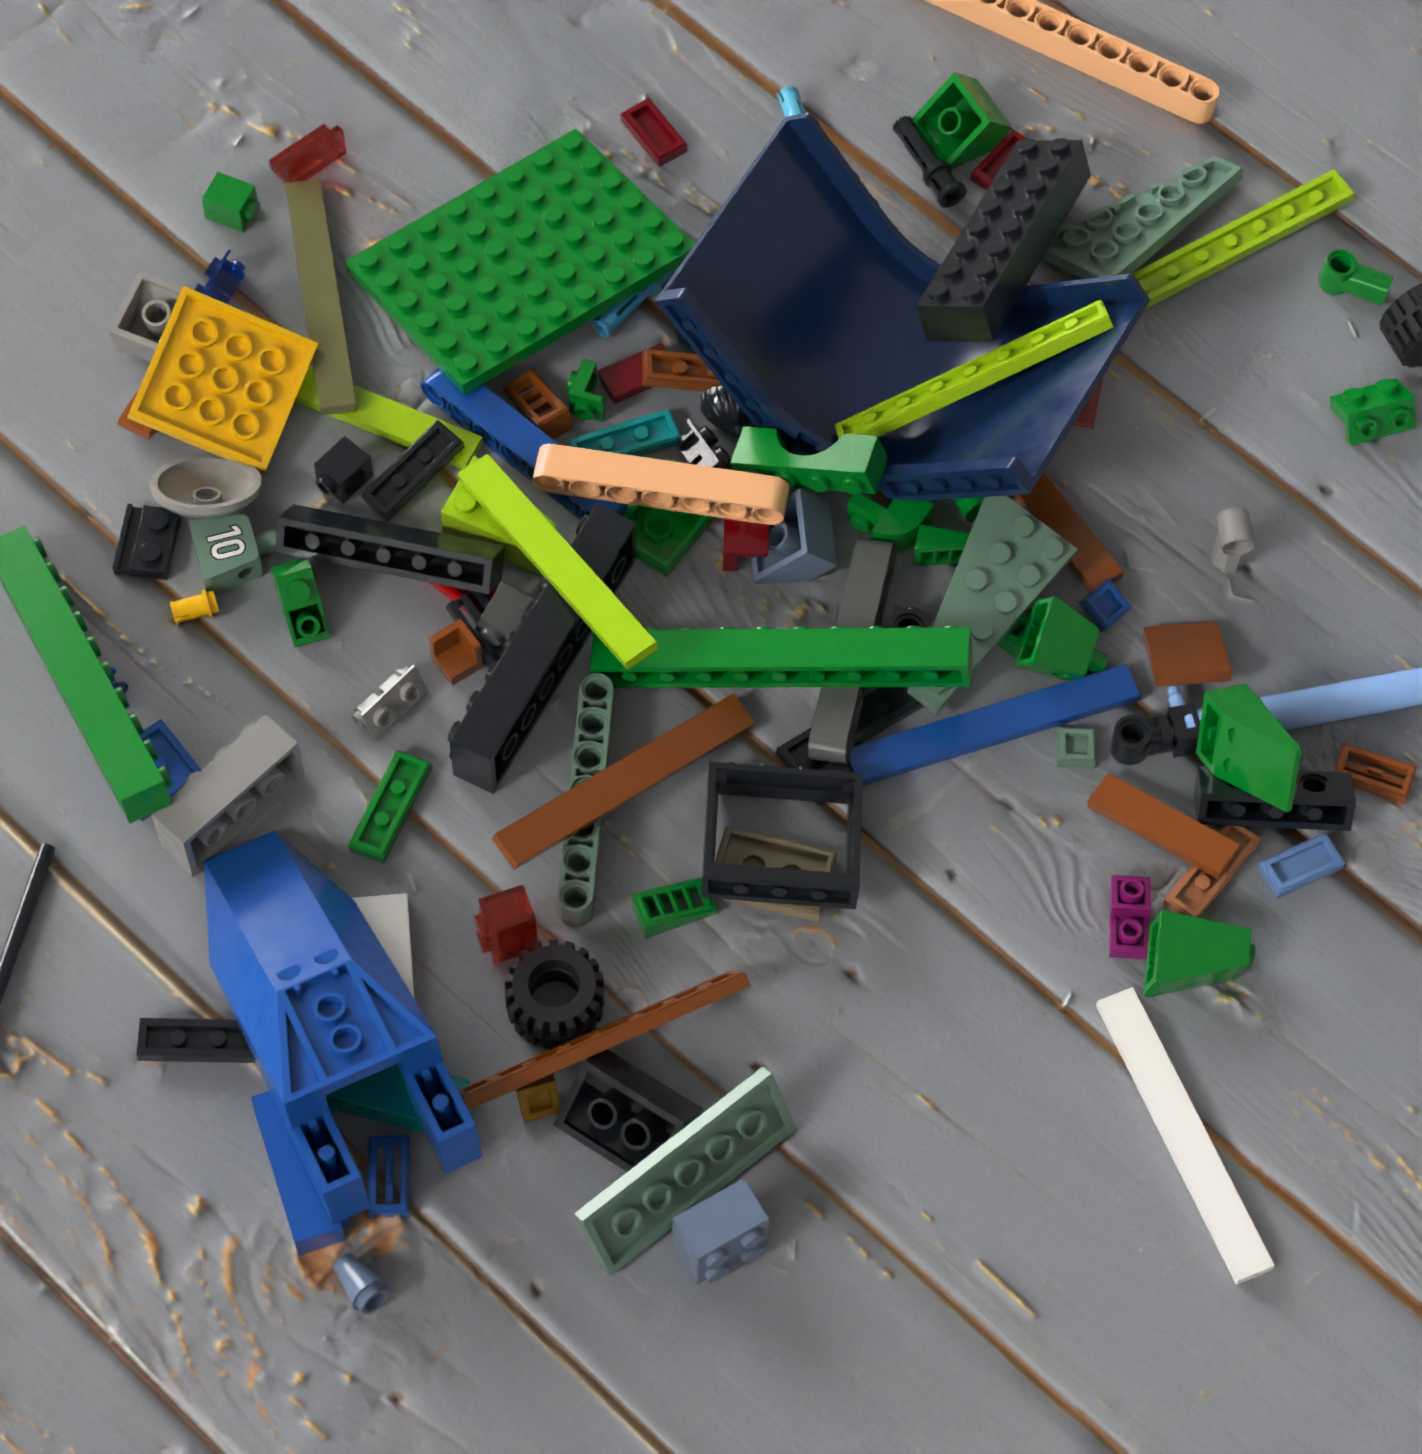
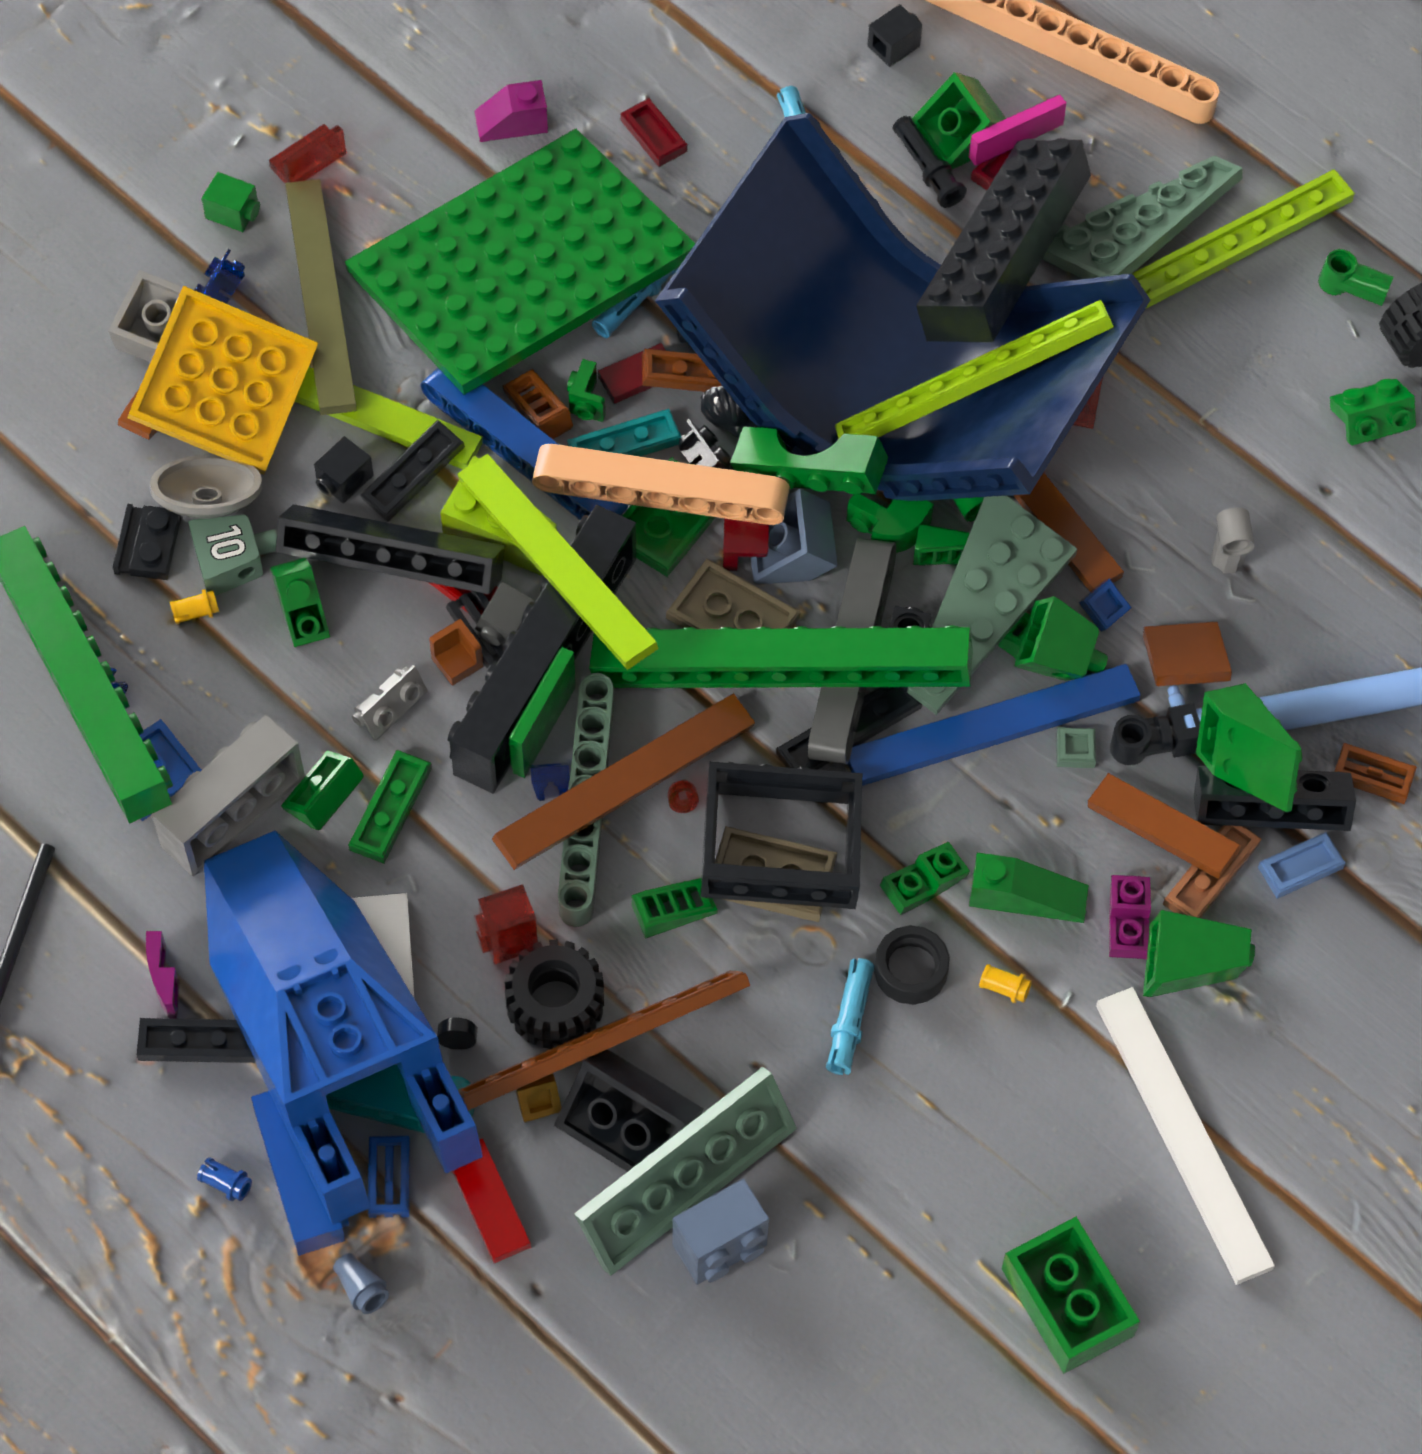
(163, 978): none -> magenta slope
(232, 1183): none -> blue pin
(323, 789): none -> green slope
(457, 1033): none -> black tile
(491, 1207): none -> red tile
(513, 112): none -> magenta slope
(542, 712): none -> green tile
(552, 772): none -> clear blue tile
(685, 805): none -> clear red hinge
(723, 599): none -> dark tan tile
(847, 1031): none -> medium azure pin
(895, 35): none -> black brick
(915, 937): none -> black tyre
(925, 879): none -> green slope
(1005, 983): none -> yellow pin
(1021, 126): none -> dark pink tile
(1026, 889): none -> green slope
(1070, 1294): none -> green brick

